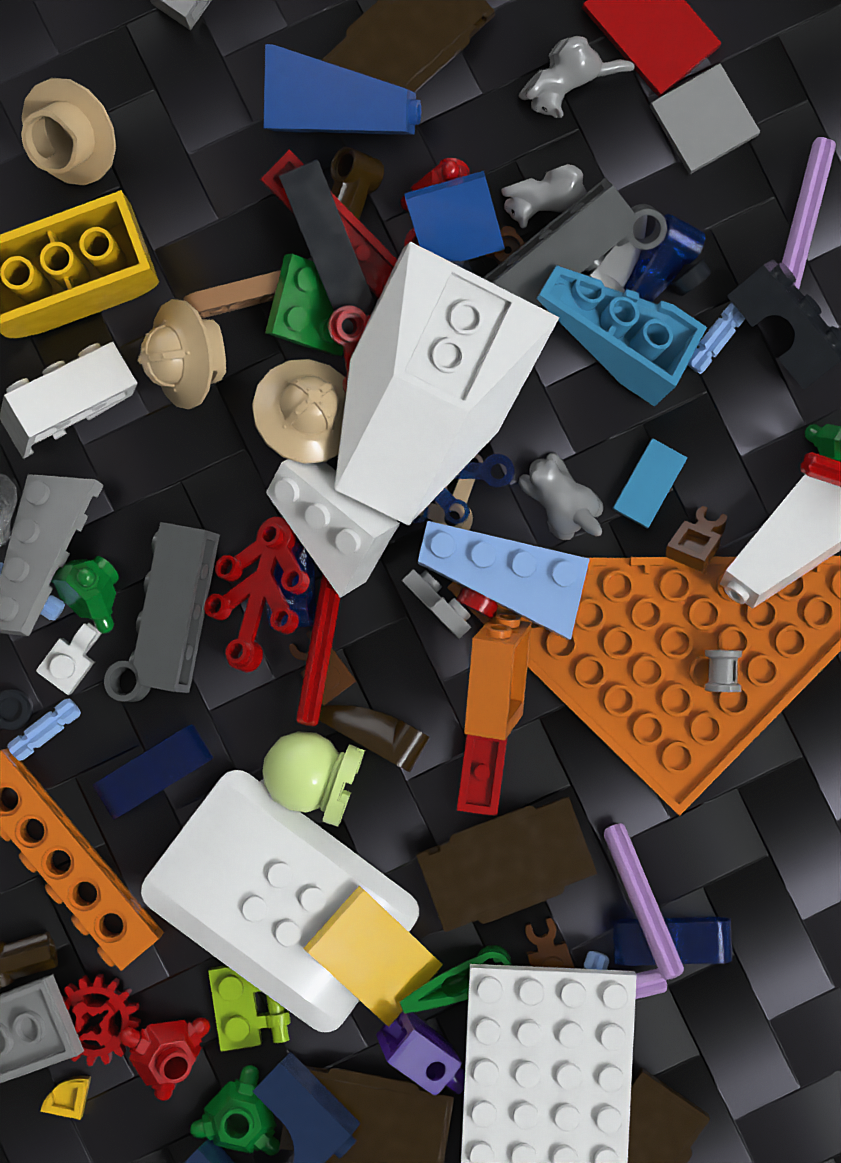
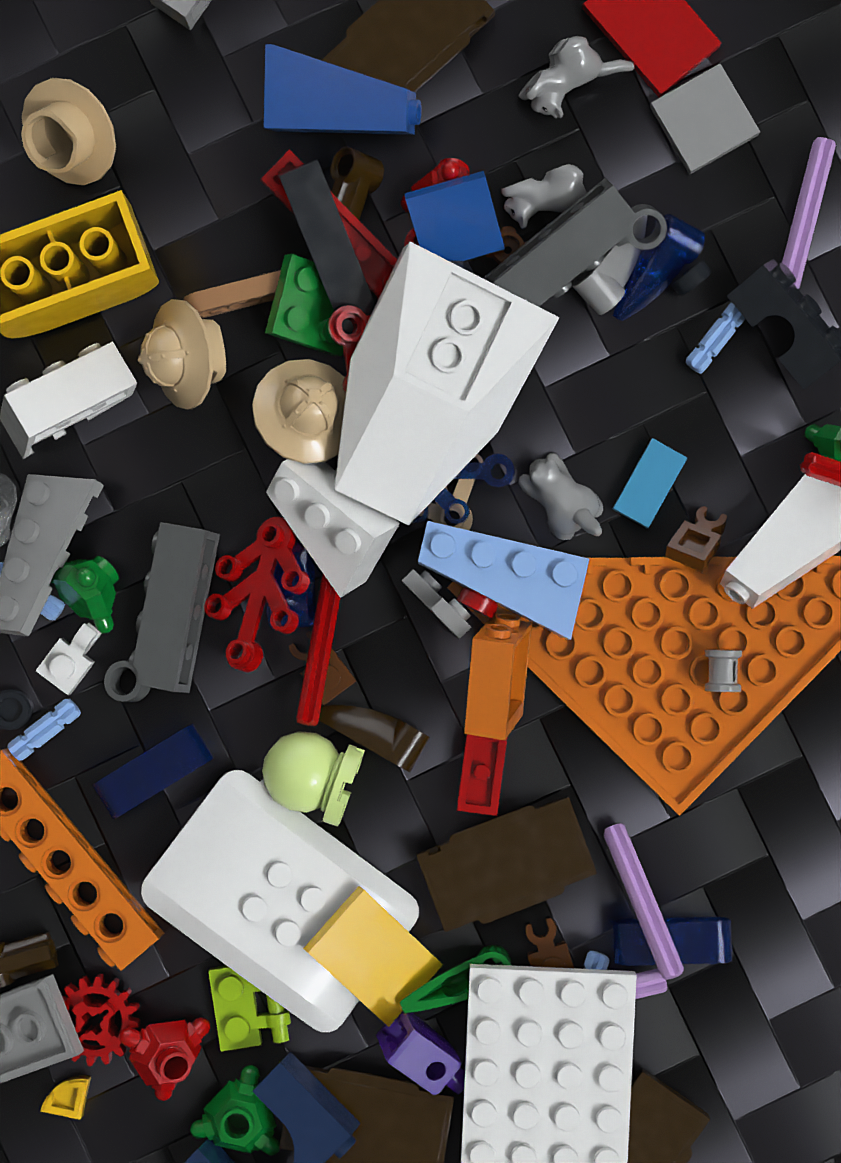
(631, 337): dark azure wedge -> none

